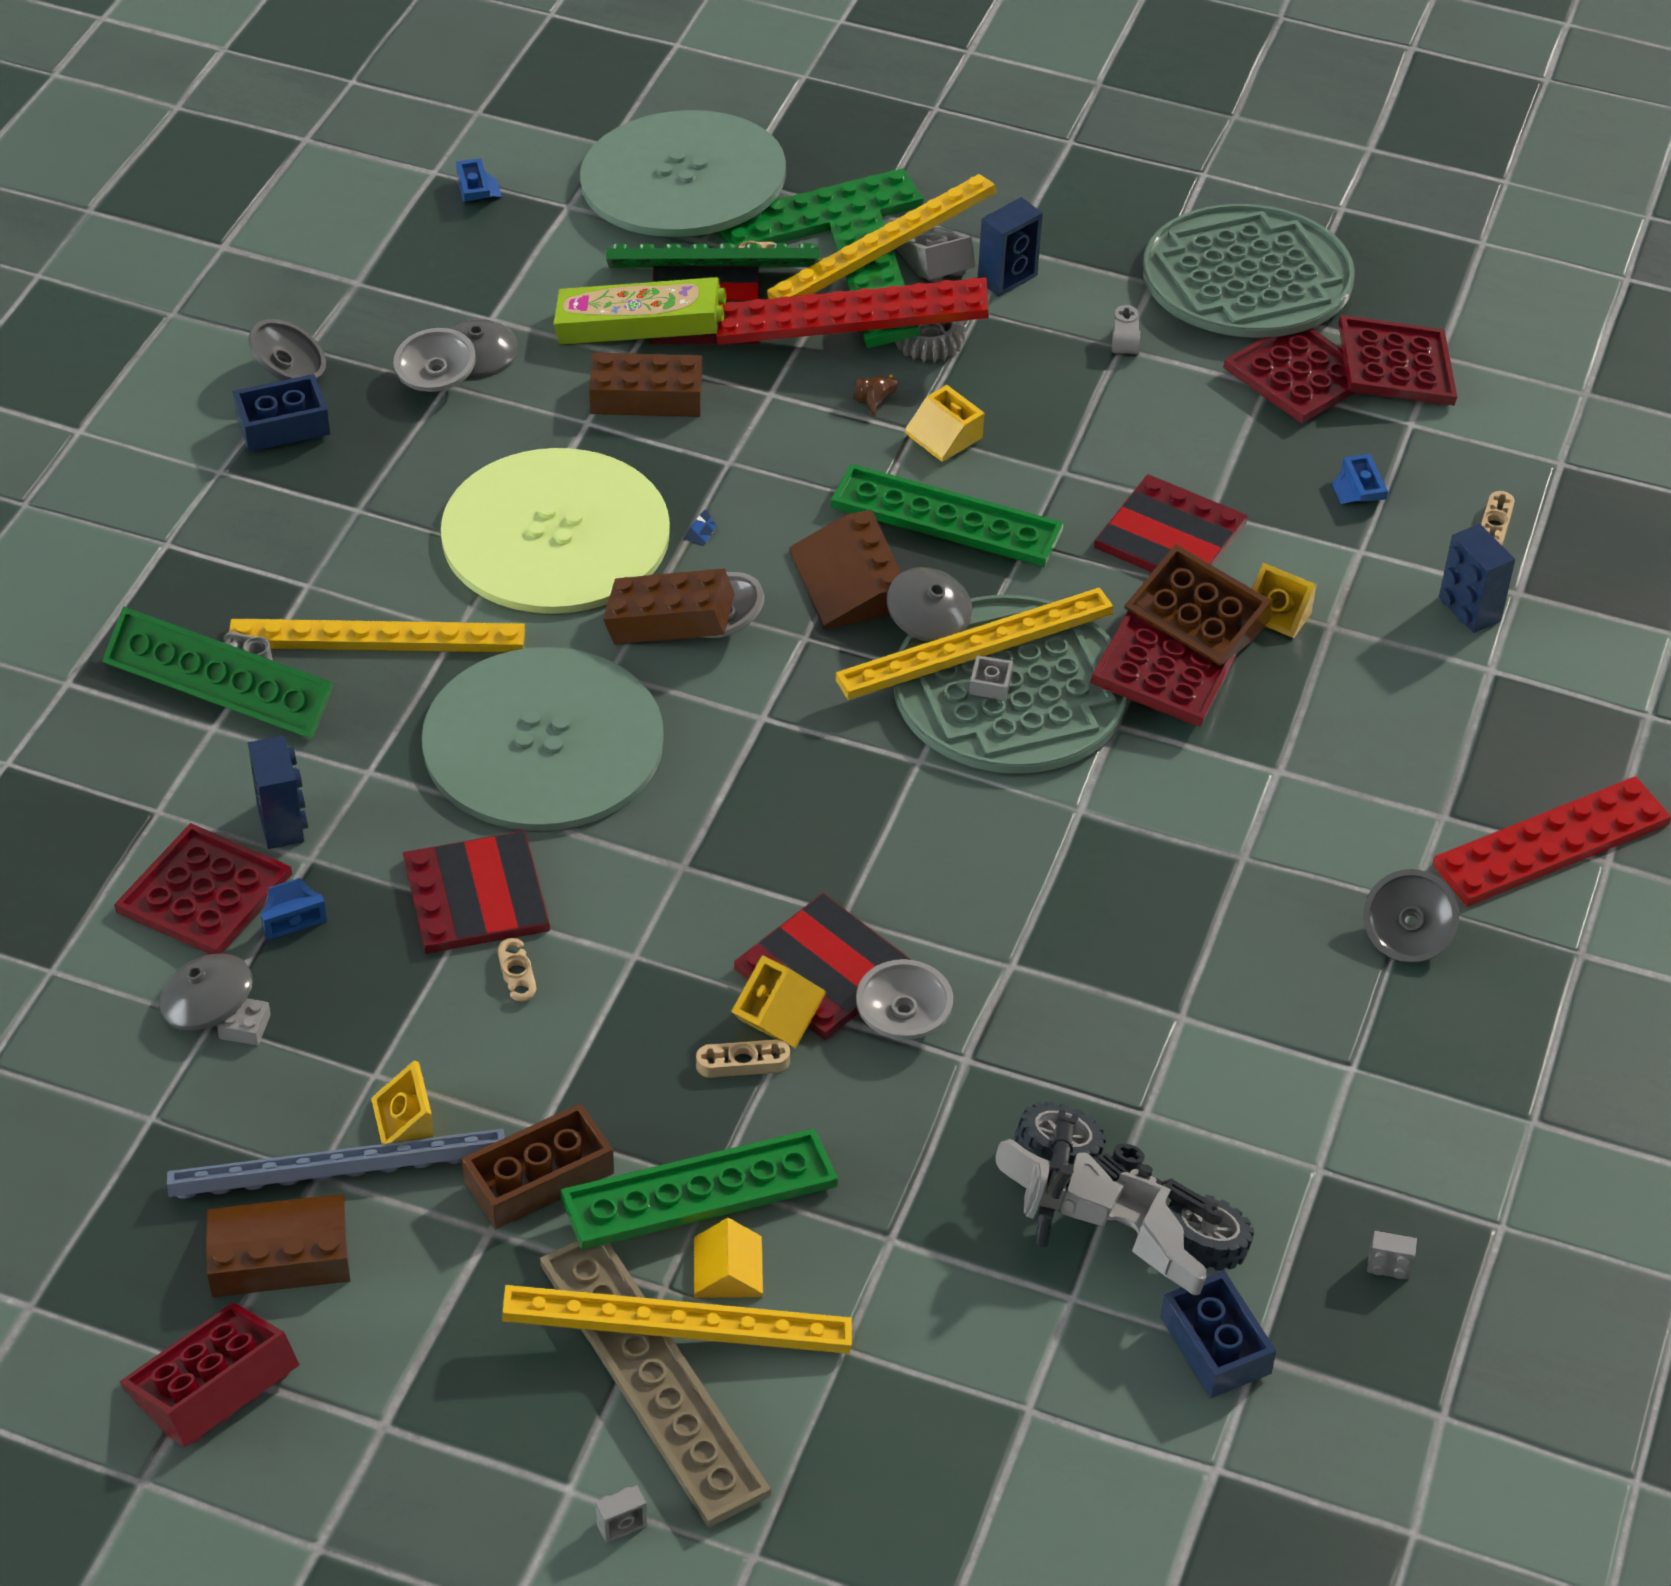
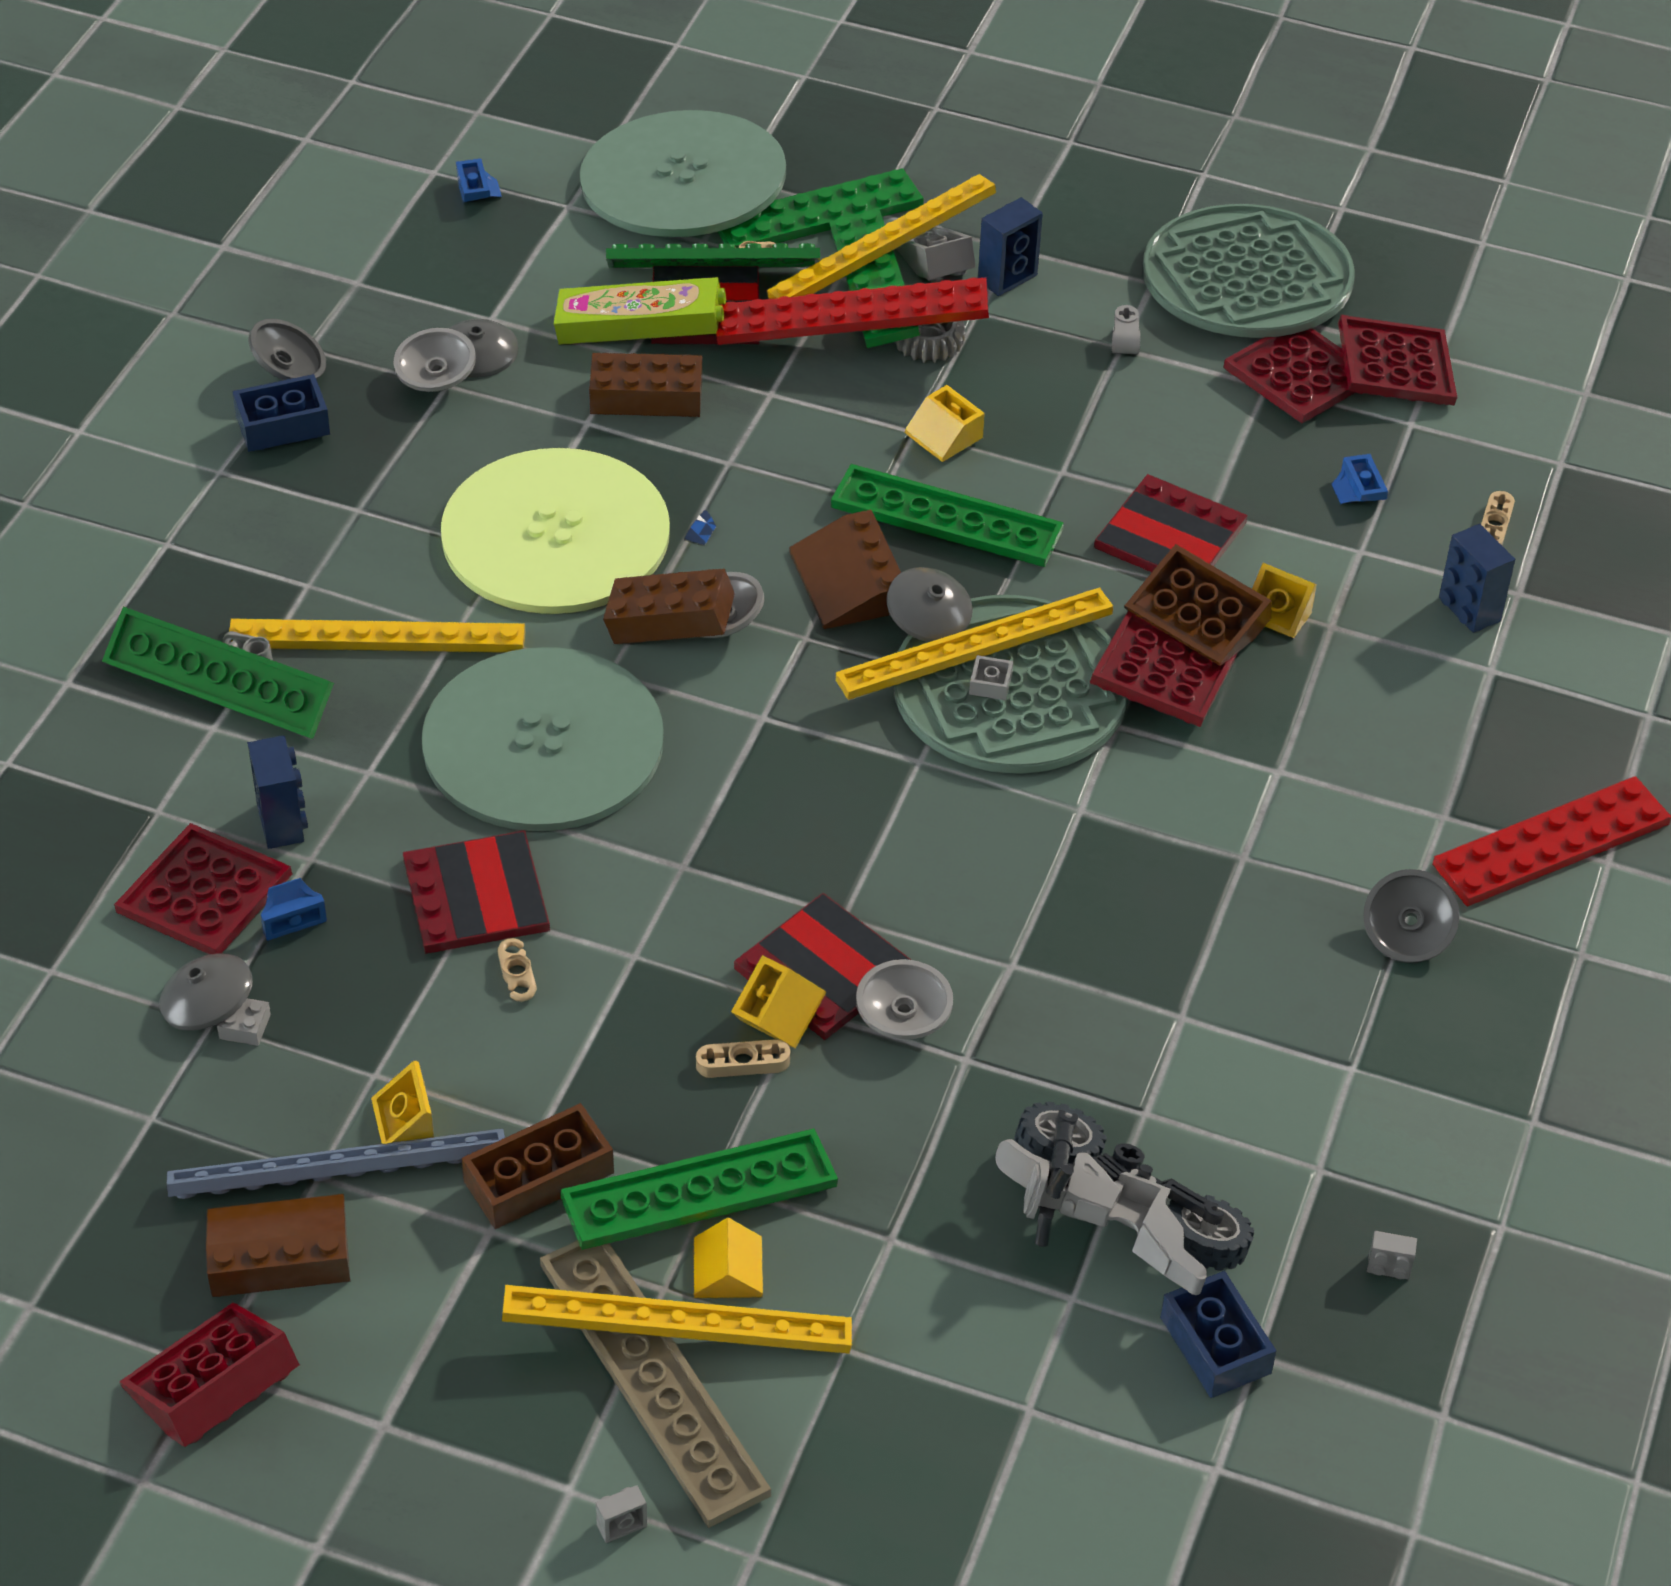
(874, 391): reddish brown animal -> none

